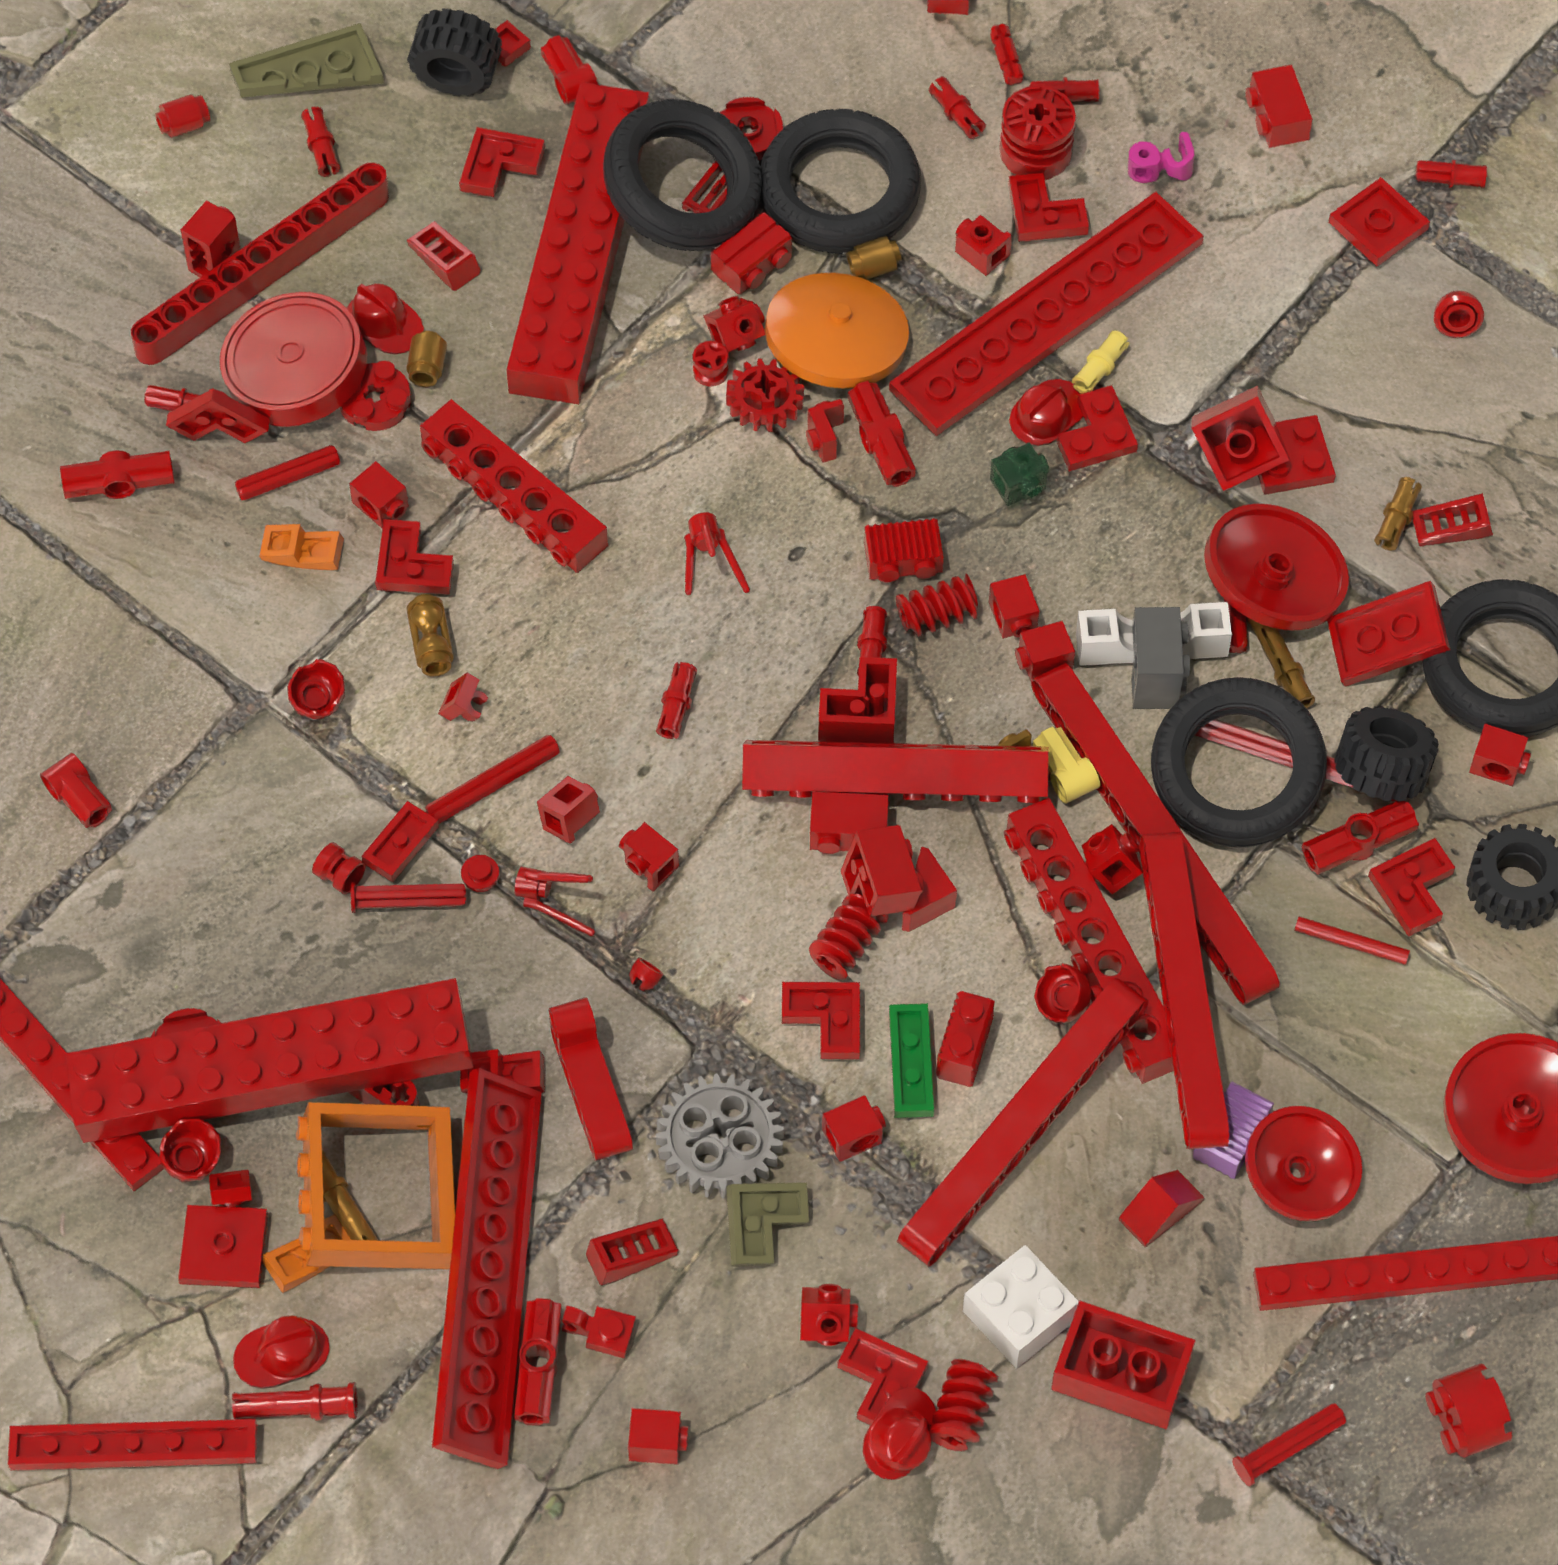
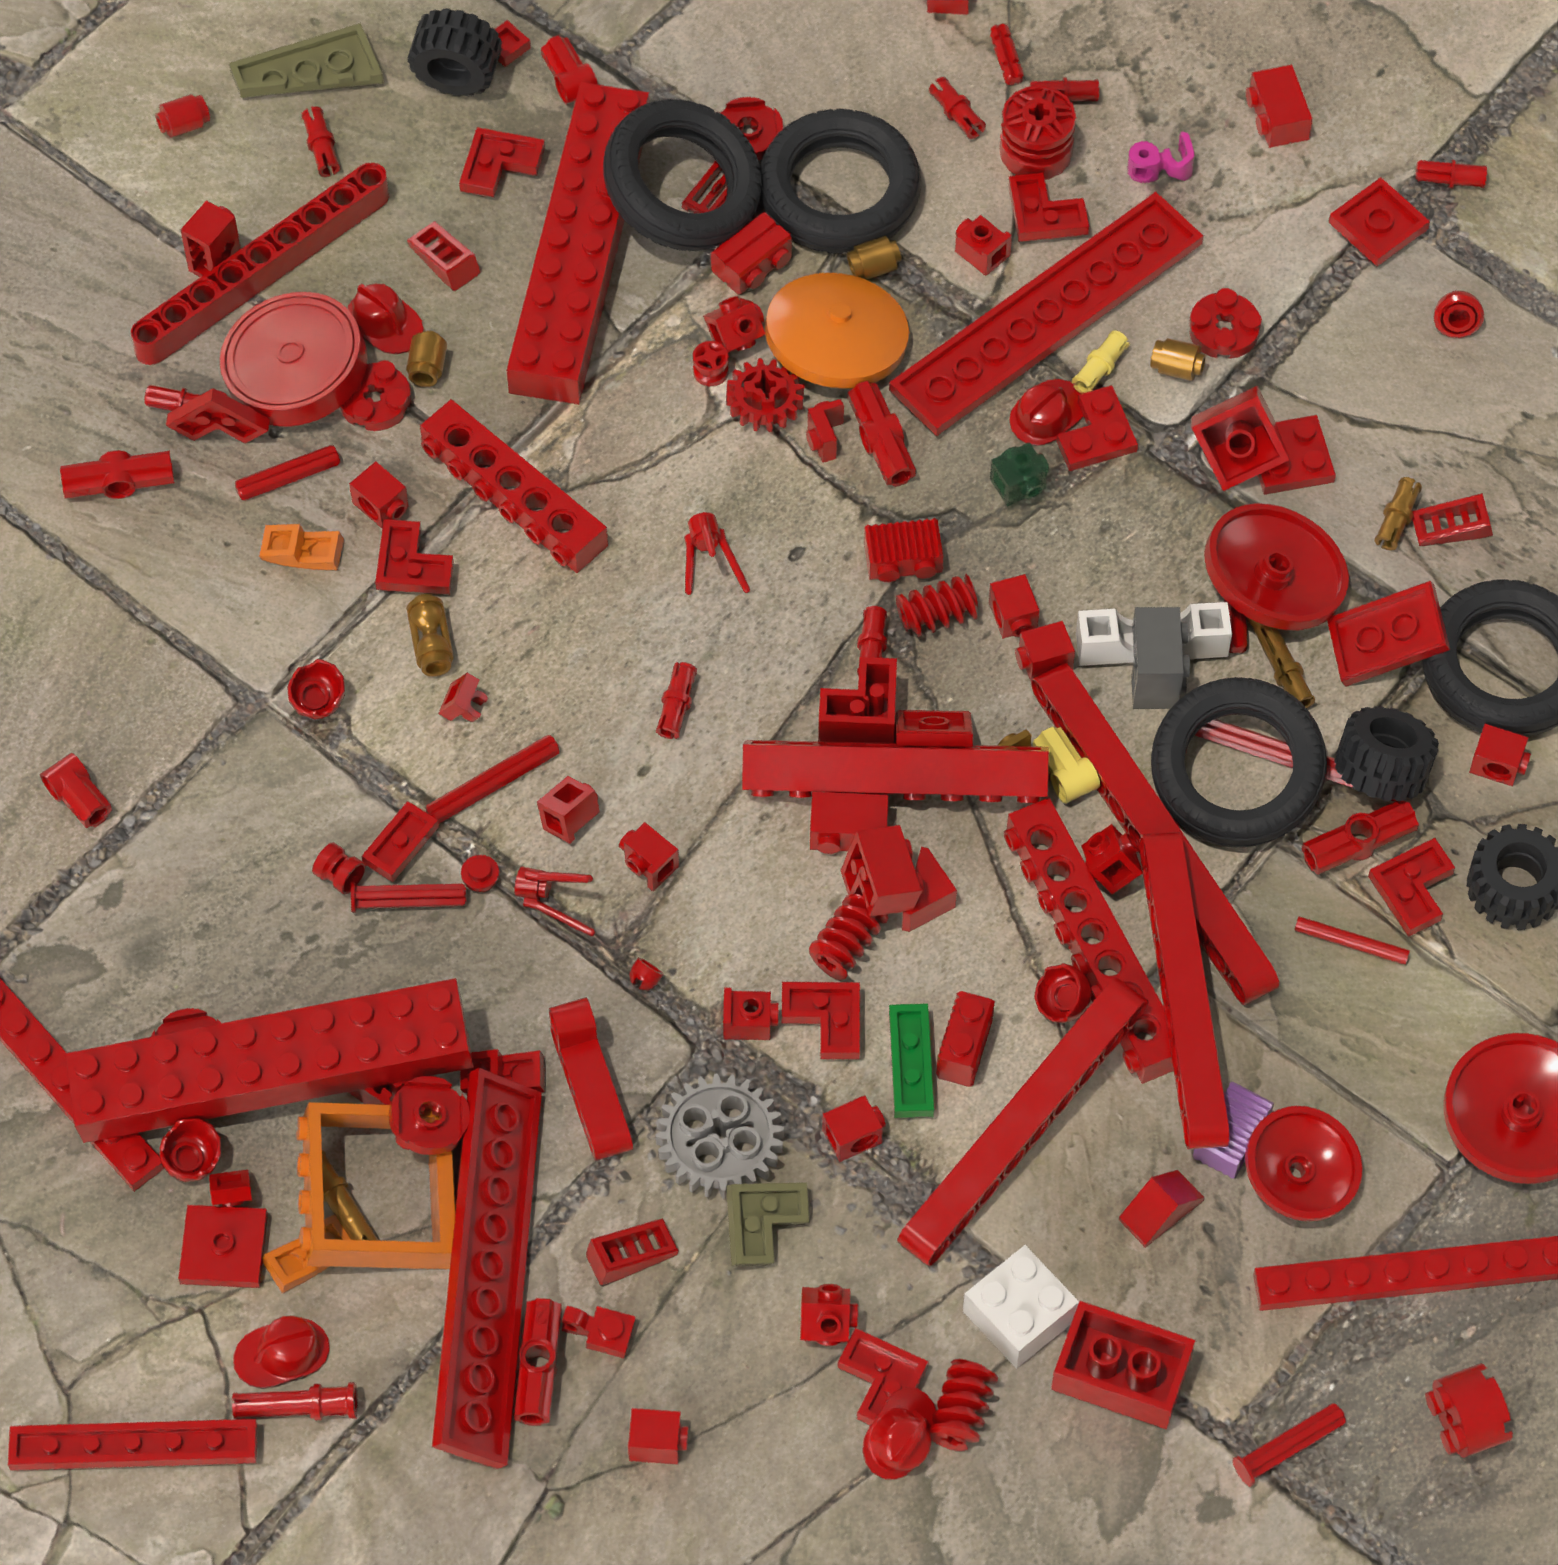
(414, 1132): none -> red plate
(743, 1025): none -> red brick
(933, 728): none -> red plate
(1178, 359): none -> pearl gold brick
(1229, 307): none -> red plate

